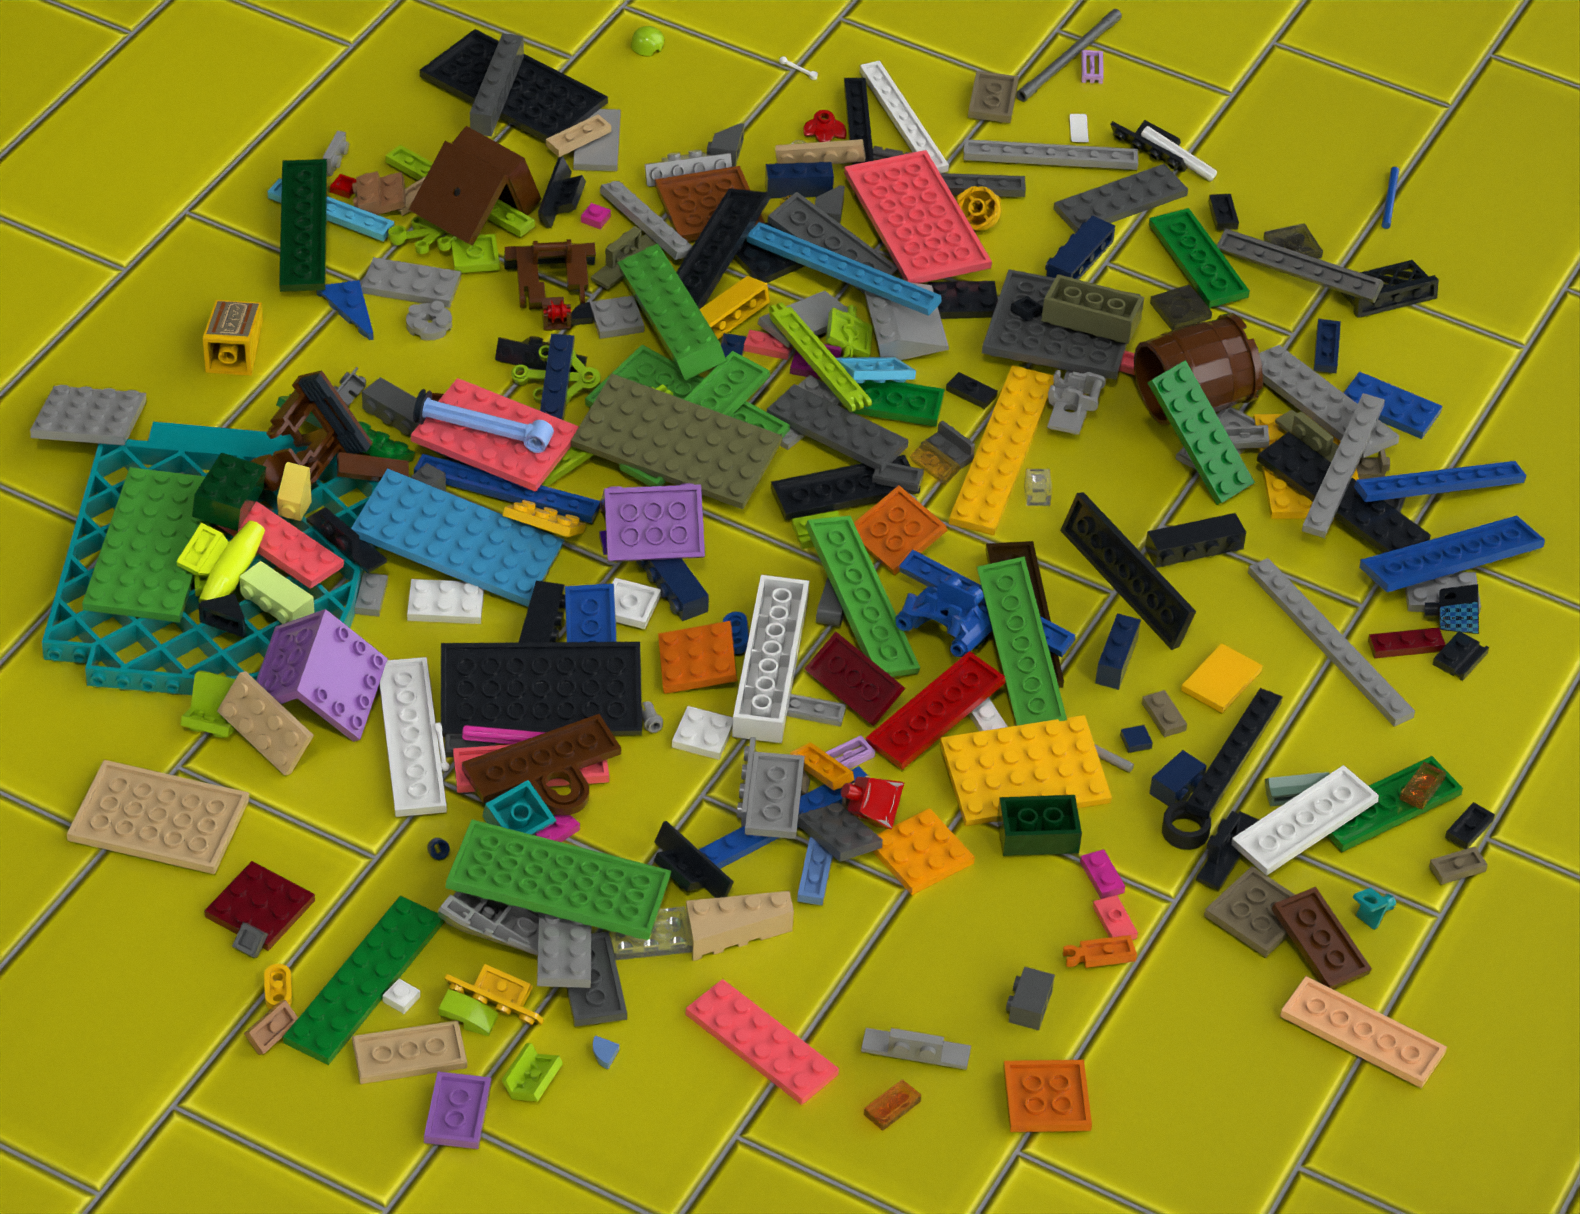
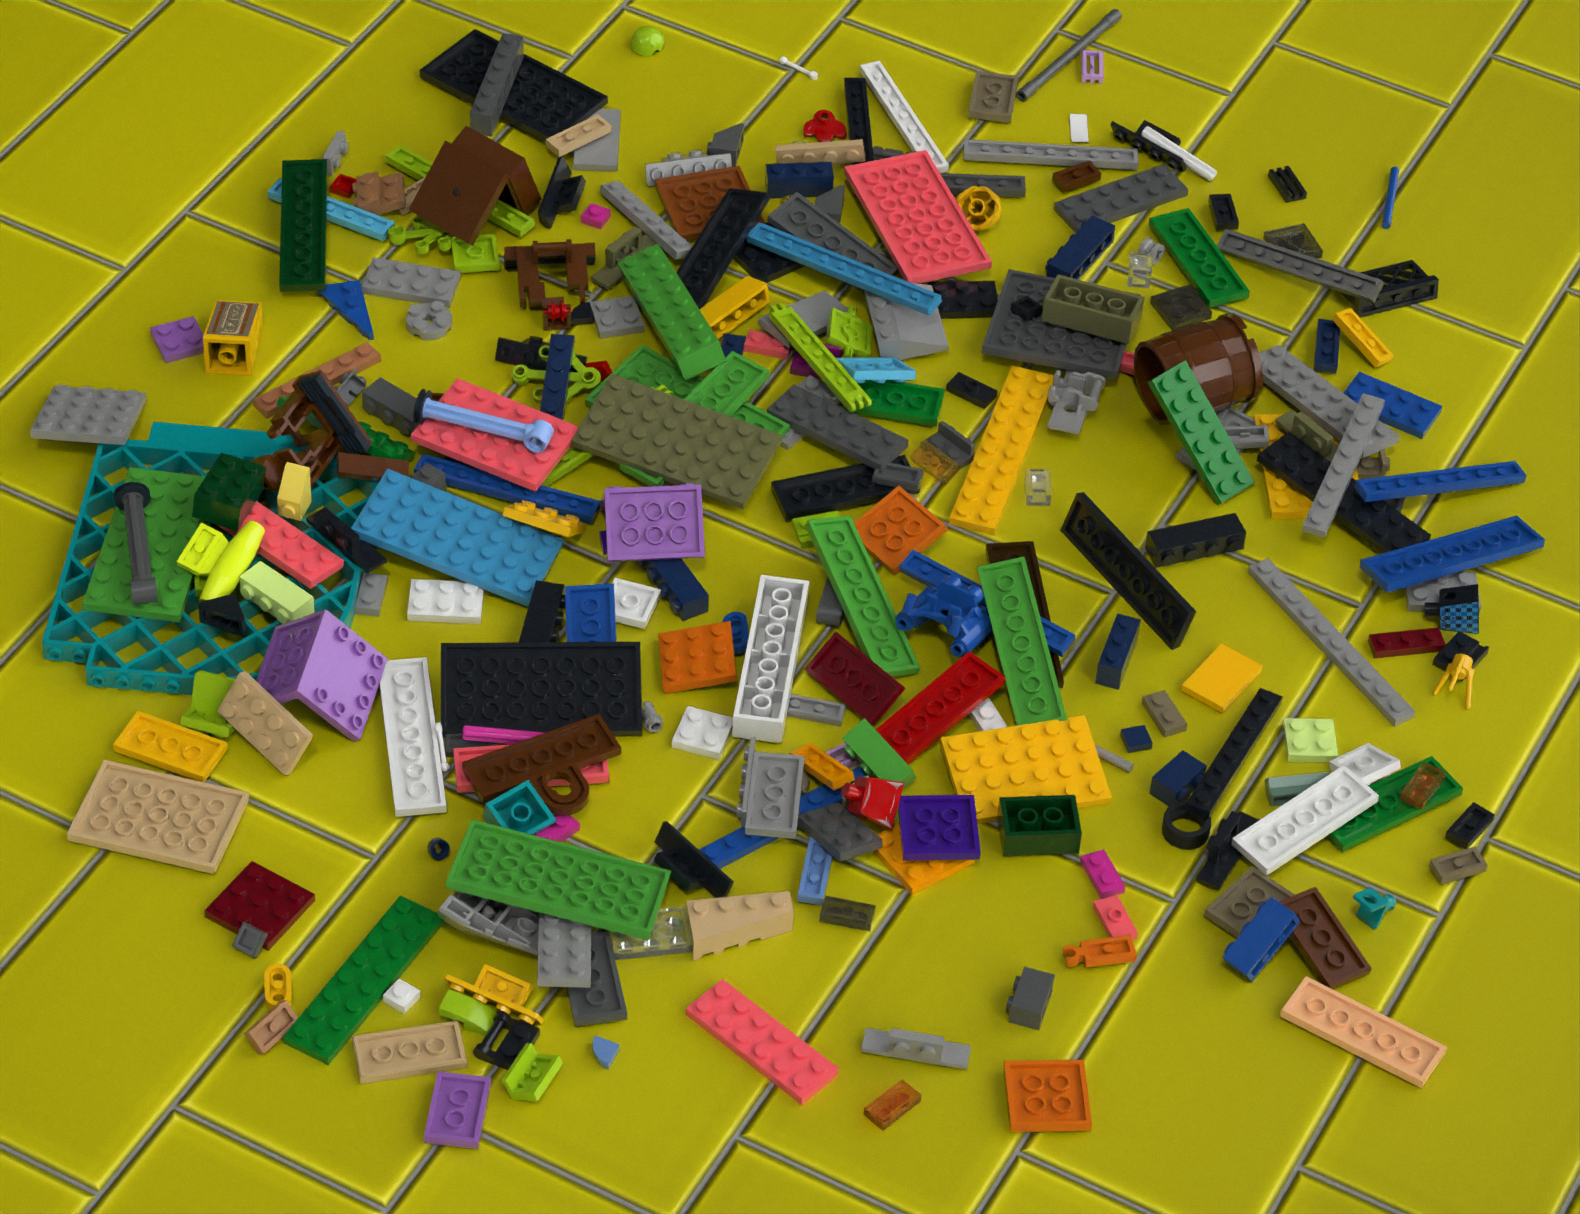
(132, 498): none -> dark grey piece
(170, 746): none -> yellow plate
(178, 339): none -> medium lavender plate
(361, 357): none -> nougat plate
(512, 1044): none -> black plate
(603, 368): none -> red tile
(847, 913): none -> clear smoke plate
(876, 754): none -> bright green brick
(938, 827): none -> dark purple plate
(1076, 176): none -> reddish brown plate
(1139, 270): none -> clear brick
(1157, 250): none -> light grey wheel
(1260, 939): none -> blue brick
(1291, 184): none -> black tile
(1310, 740): none -> yellowish green plate
(1362, 337): none -> yellow plate
(1367, 763): none -> white plate
(1458, 669): none -> yellow plant

